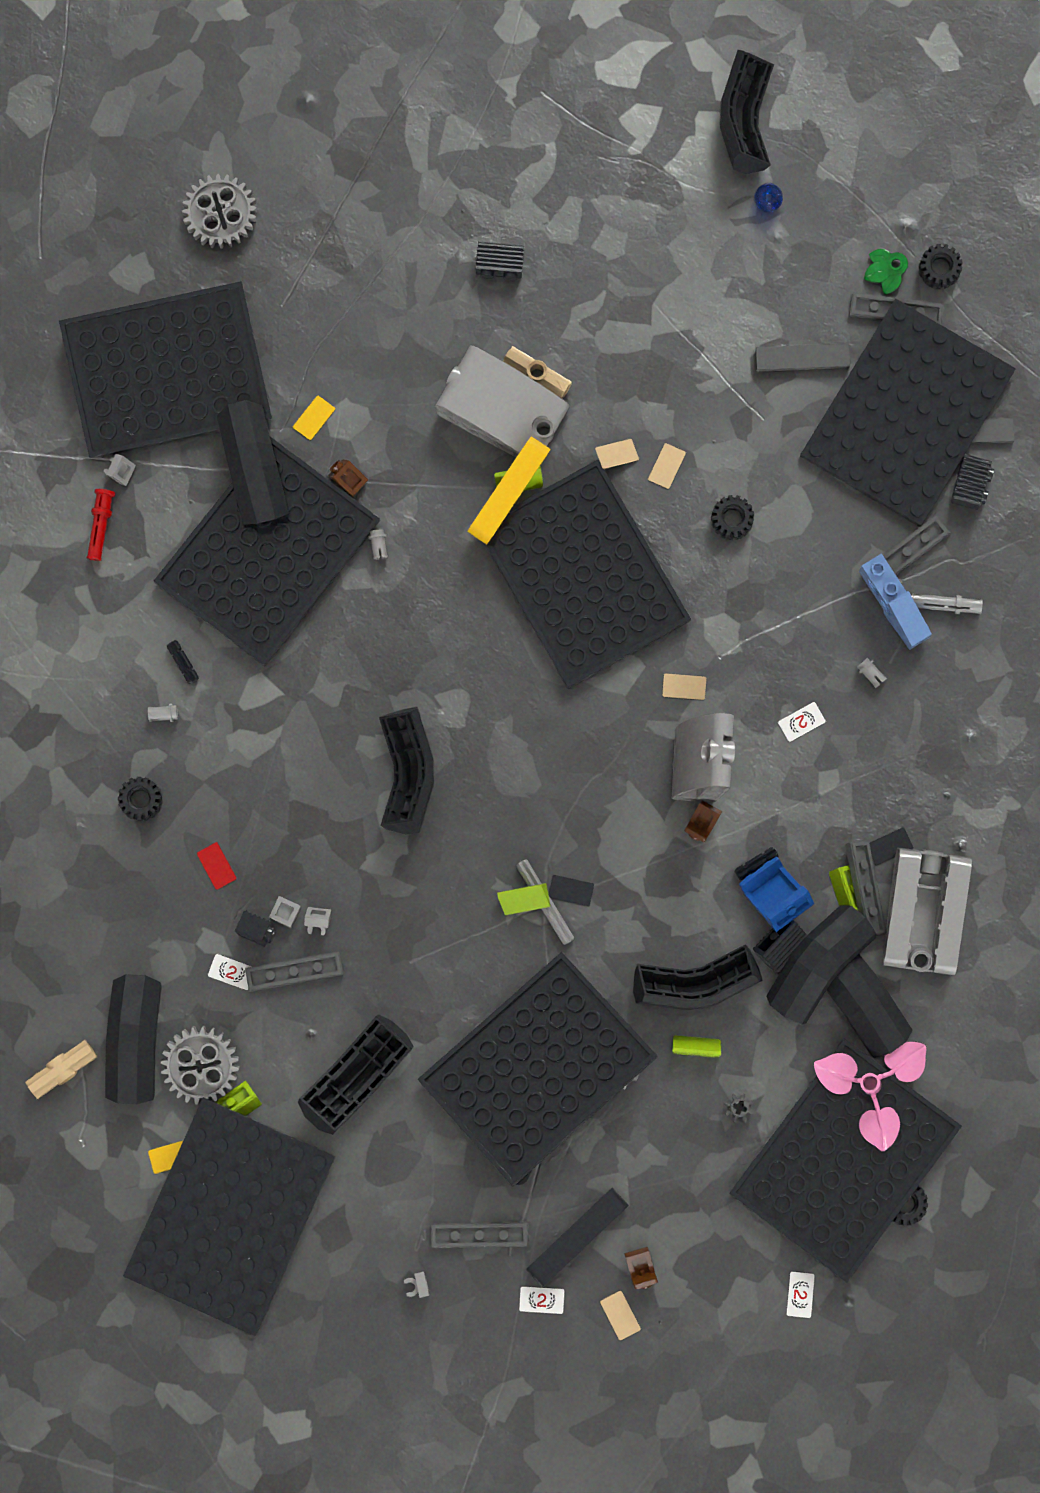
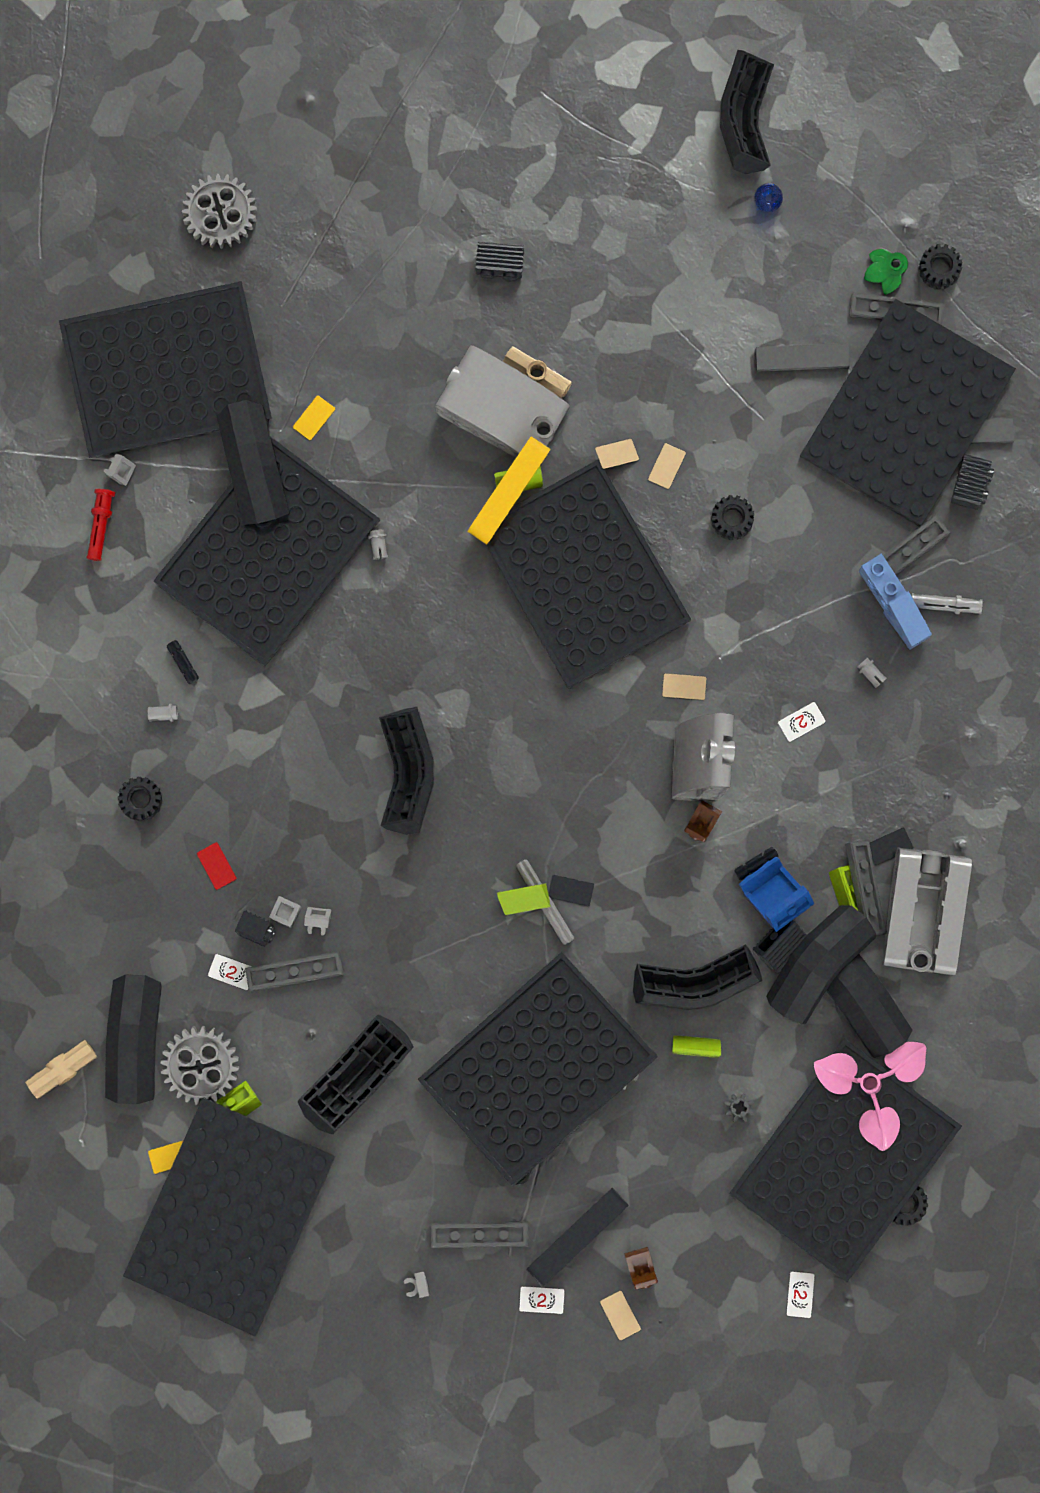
(347, 476): reddish brown bracket -> none

